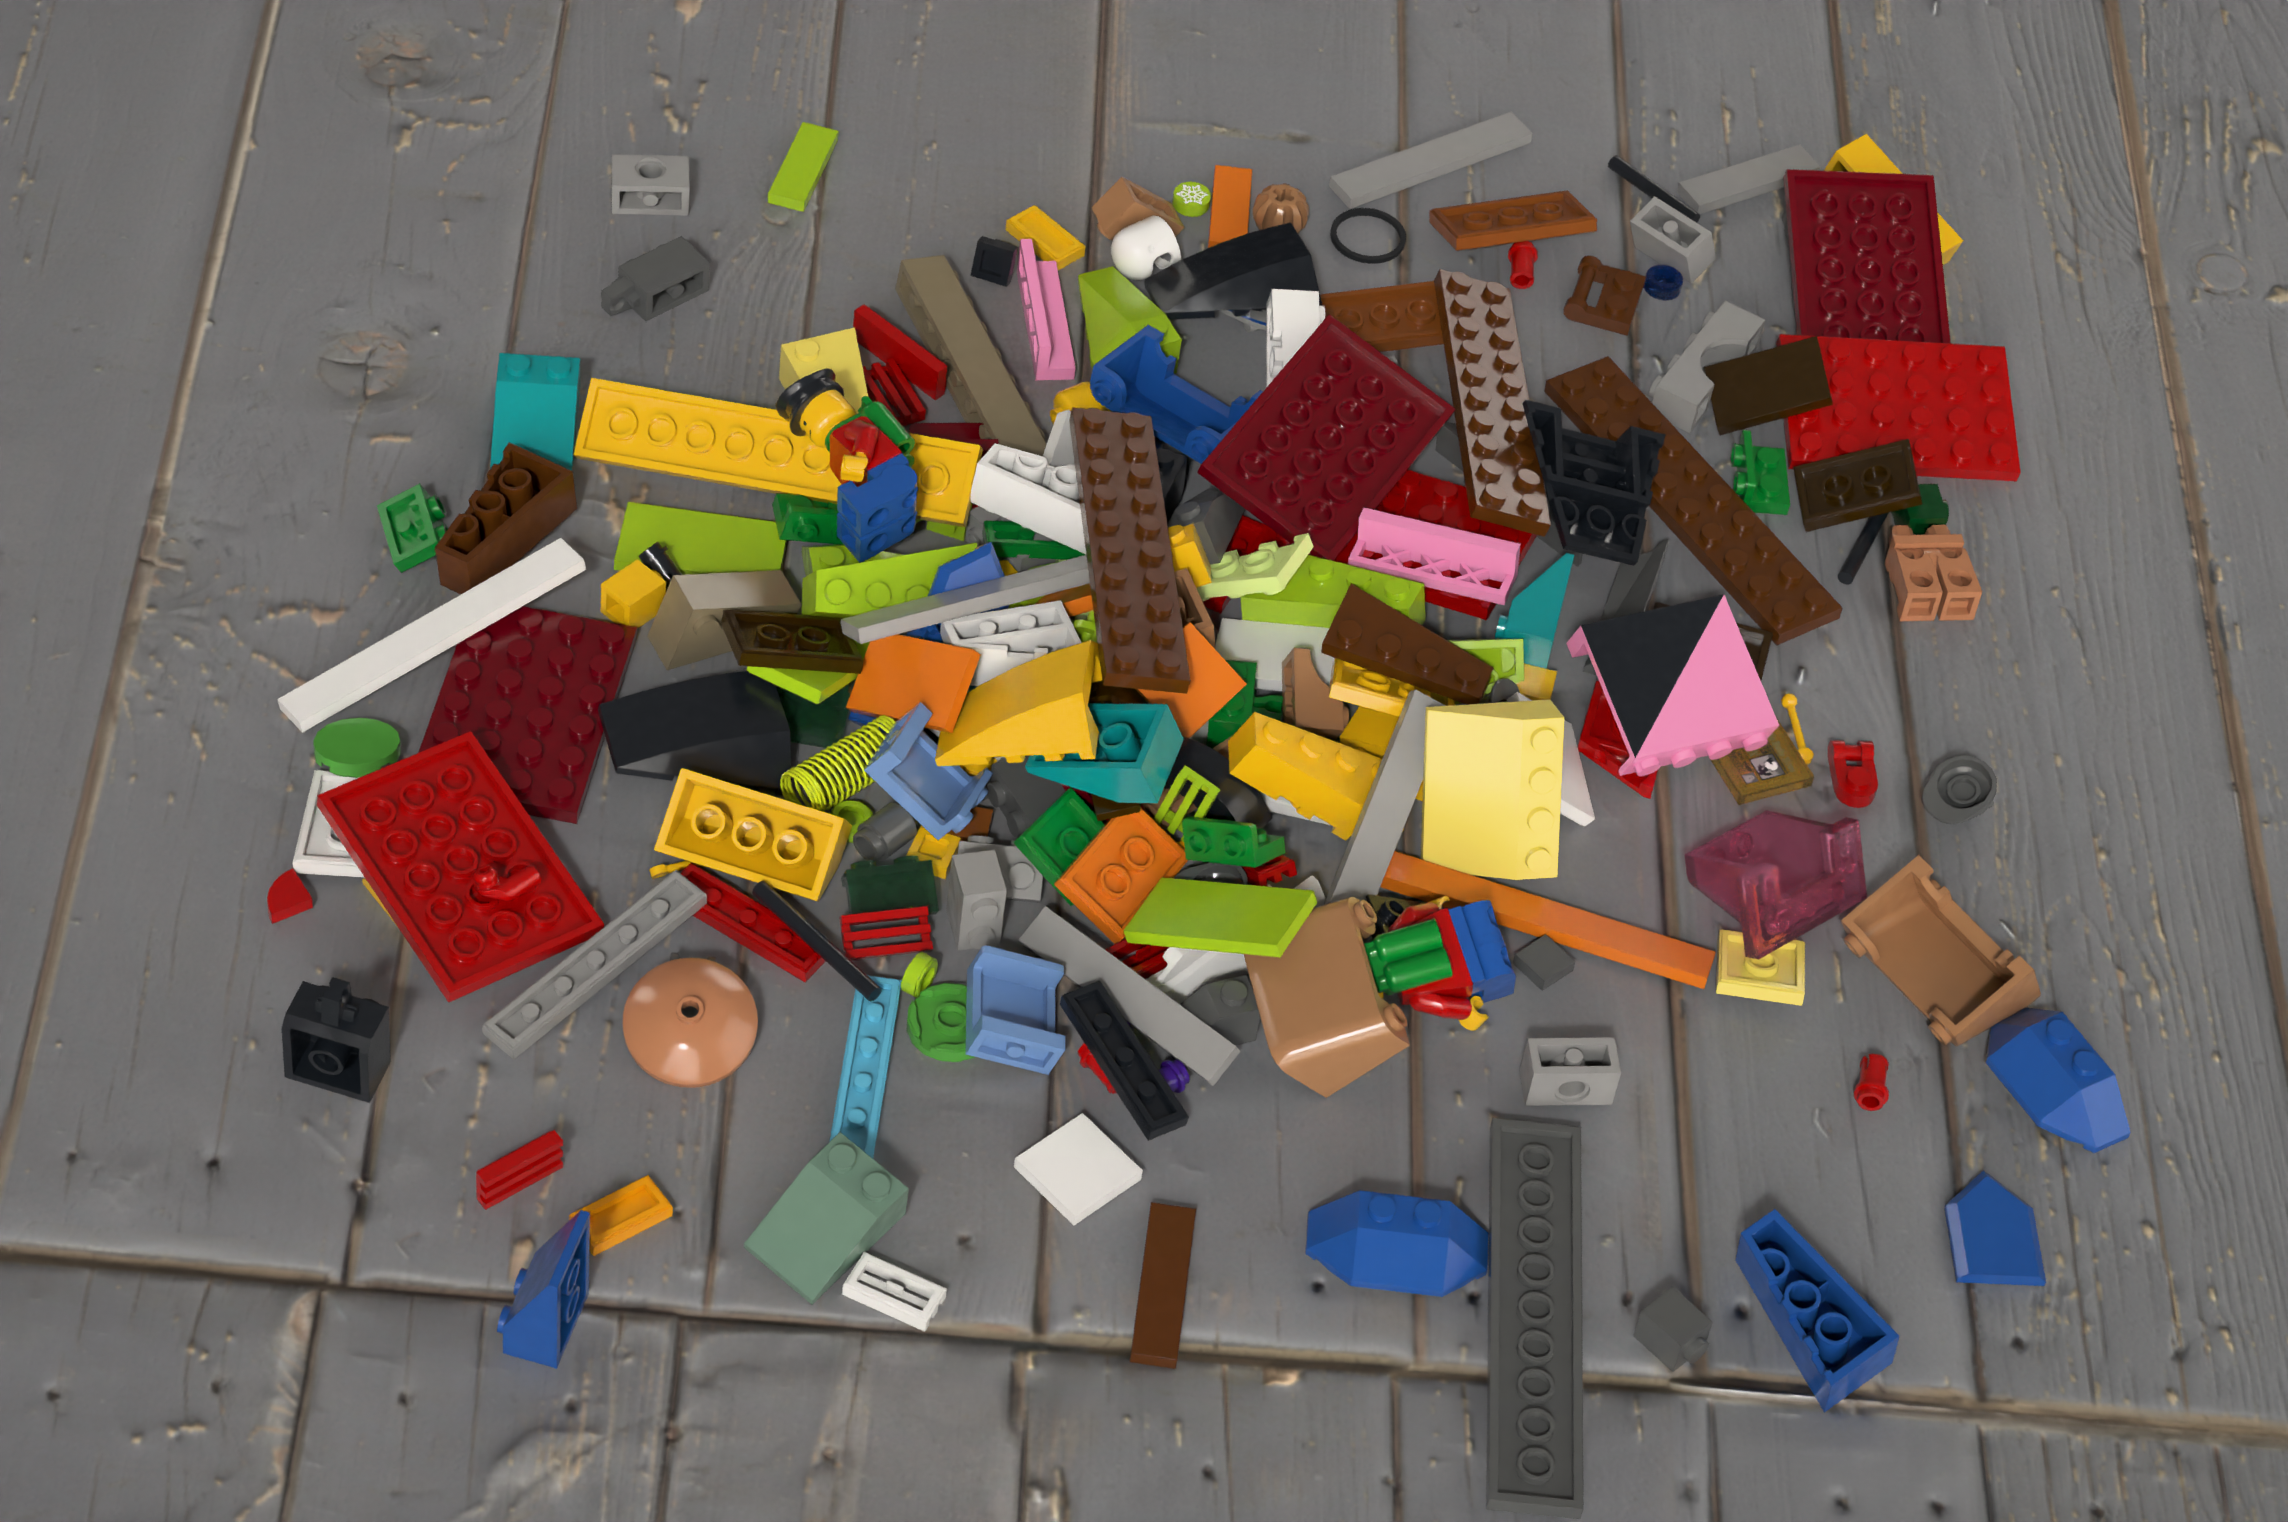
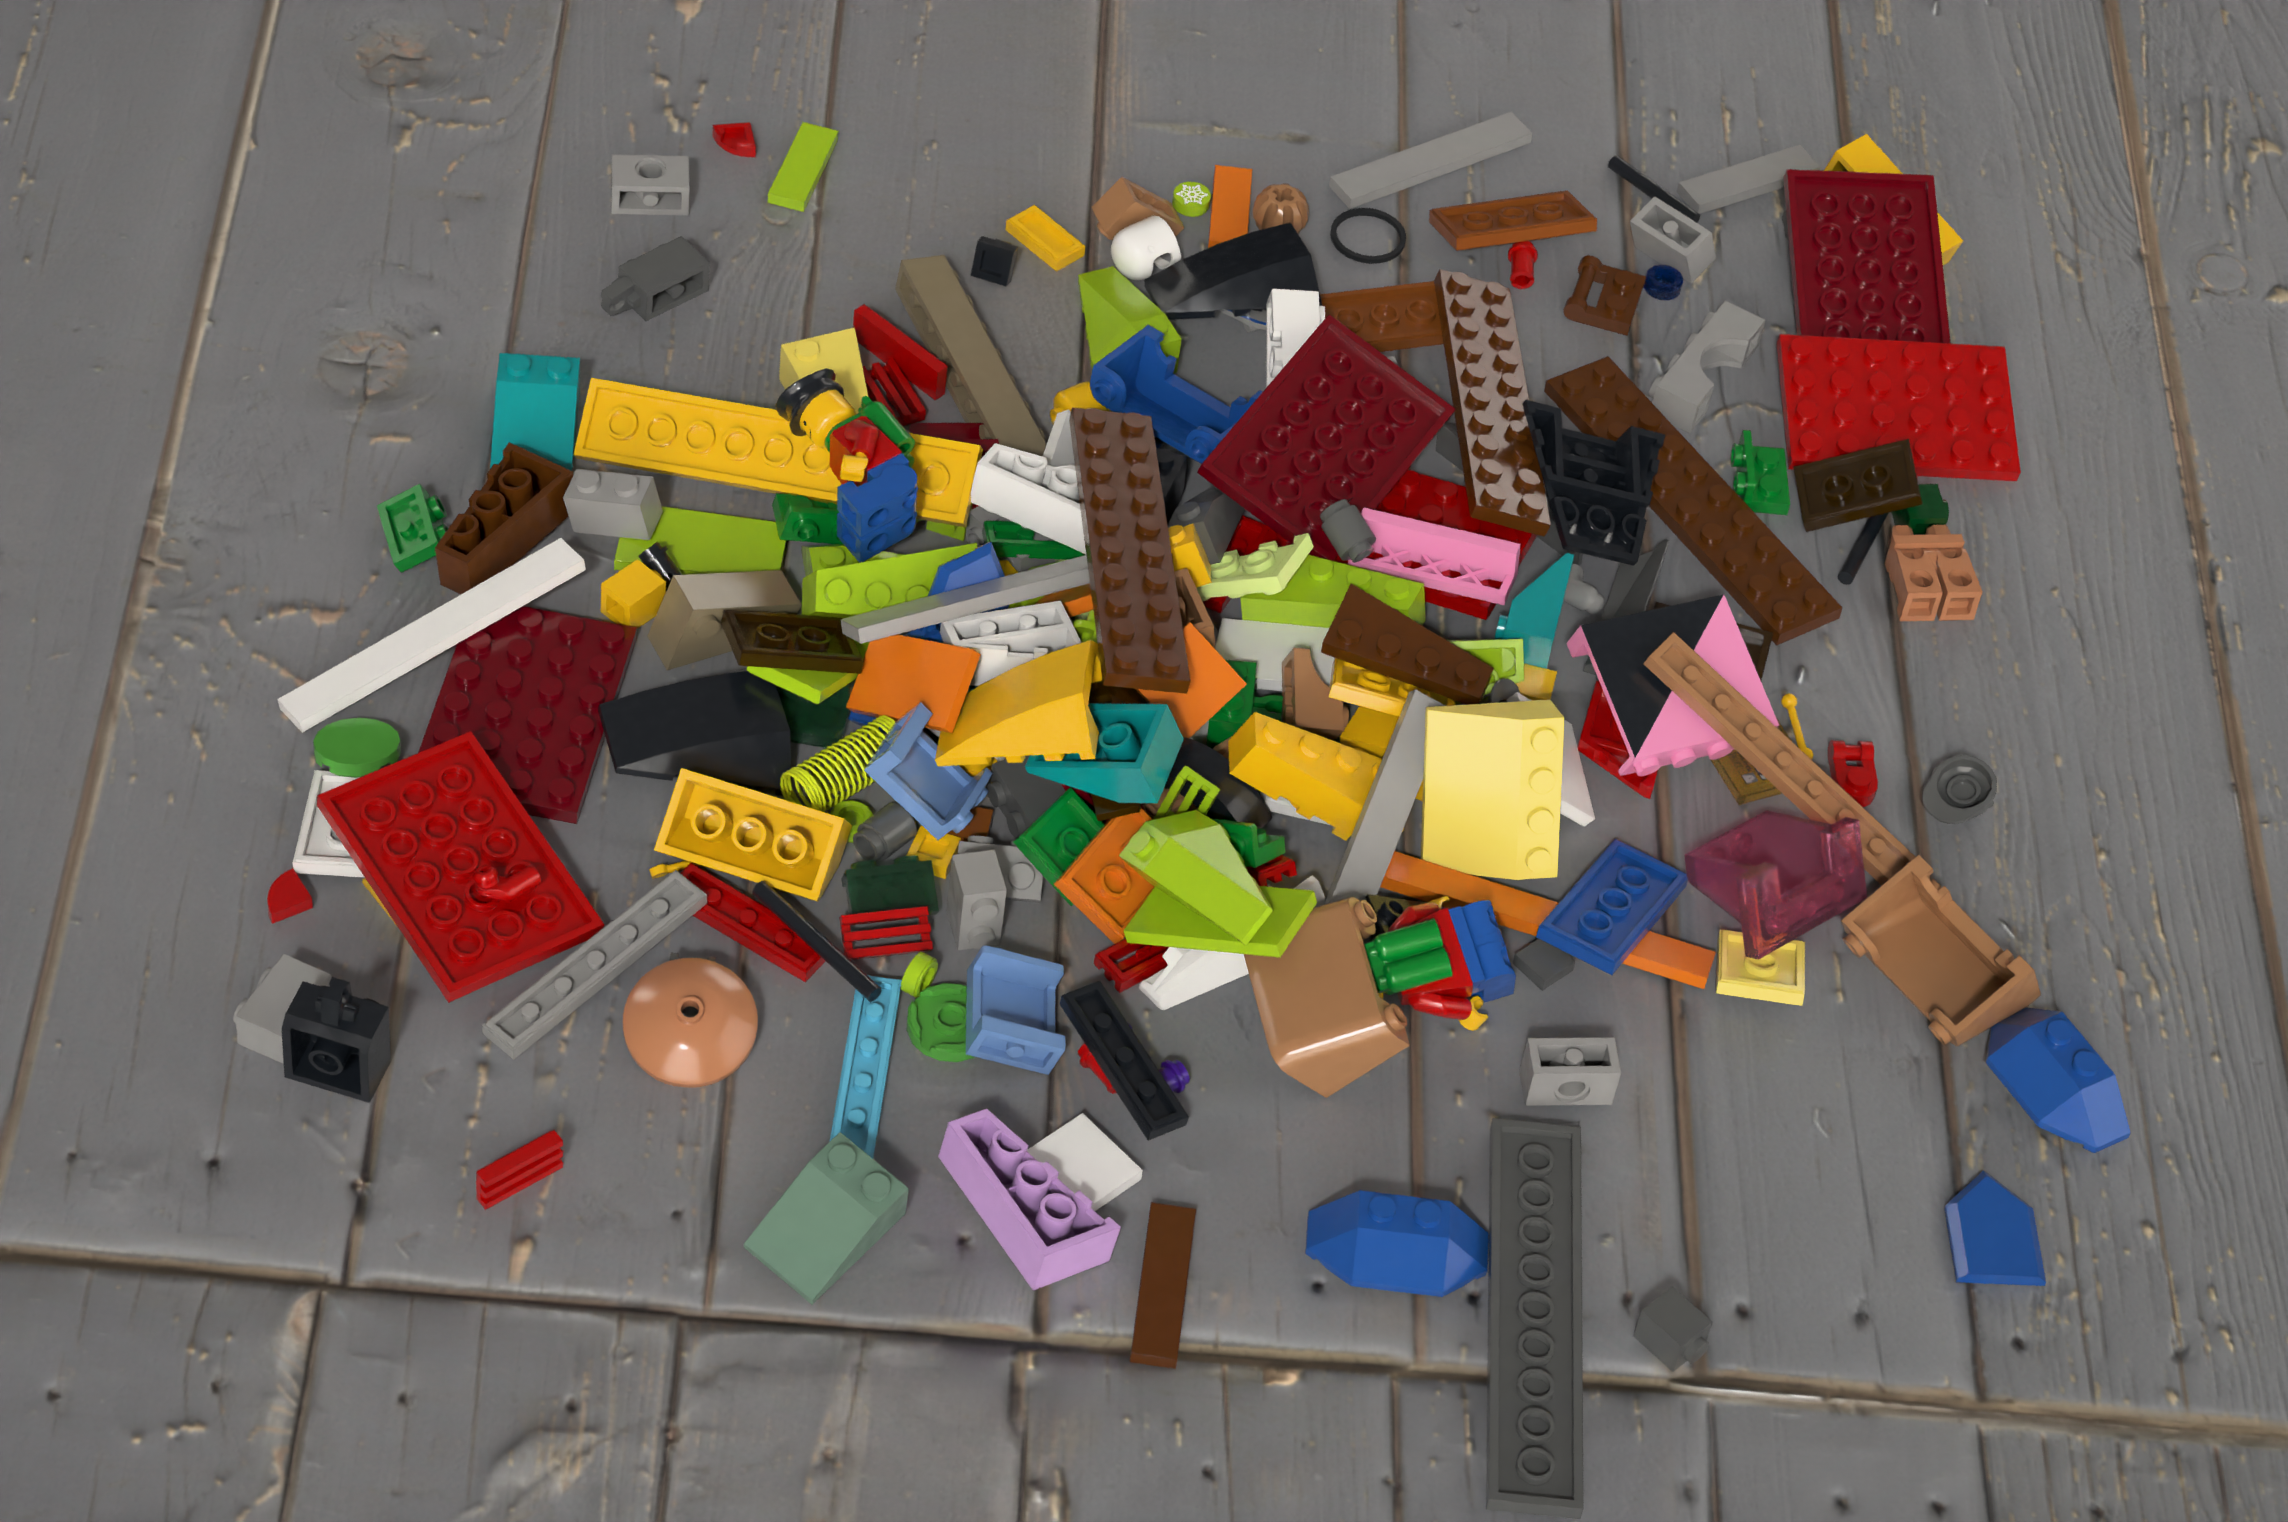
(263, 1014): none -> light grey brick
(549, 1296): blue slope -> none
(613, 504): none -> light grey brick
(625, 1214): light orange tile -> none
(735, 138): none -> red tile
(889, 1296): white tile -> none
(1024, 1203): none -> lavender wedge
(1044, 316): bright pink fence -> none
(1136, 998): light grey tile -> none
(1201, 869): none -> lime wedge
(1227, 1008): dark grey slope -> none
(1347, 531): none -> dark grey brick
(1582, 594): none -> light grey arm
(1612, 906): none -> blue tile
(1769, 385): dark brown tile -> none
(1772, 752): none -> medium nougat plate
(1816, 1313): blue wedge -> none
(1871, 1090): red pin -> none

